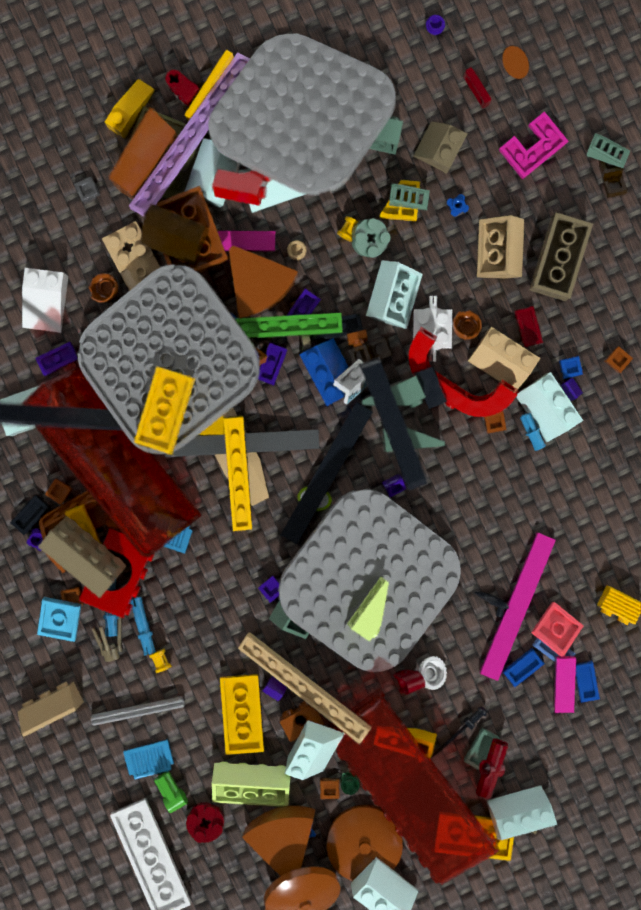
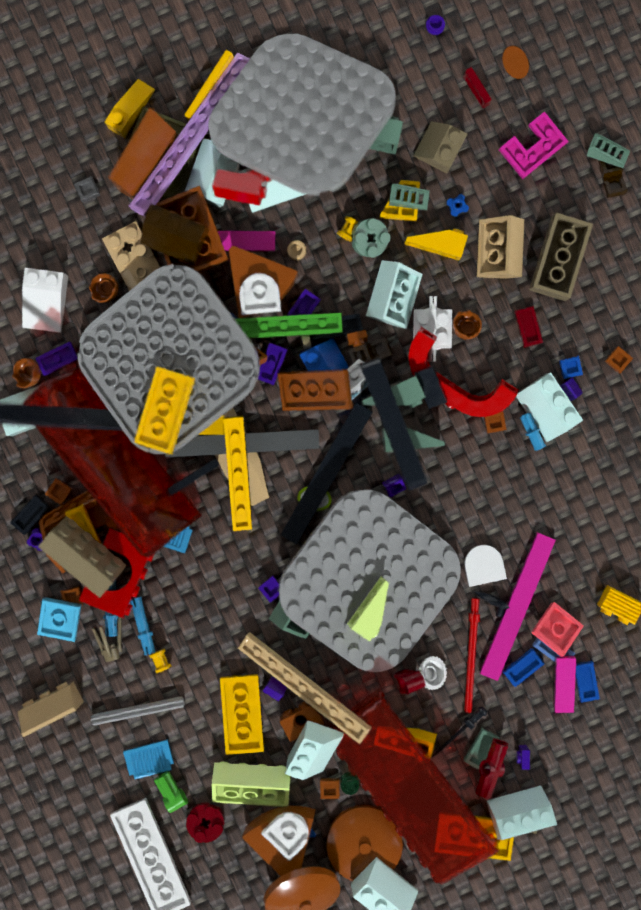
(26, 373): none -> dark orange hair
(177, 487): none -> black tile
(184, 89): dark red piece -> none
(259, 295): none -> white tile
(287, 833): none -> white tile
(315, 390): none -> dark orange tile
(443, 243): none -> yellow slope
(474, 618): none -> red bar
(484, 565): none -> white tile
(503, 358): tan slope -> none
(523, 757): none -> dark purple plate

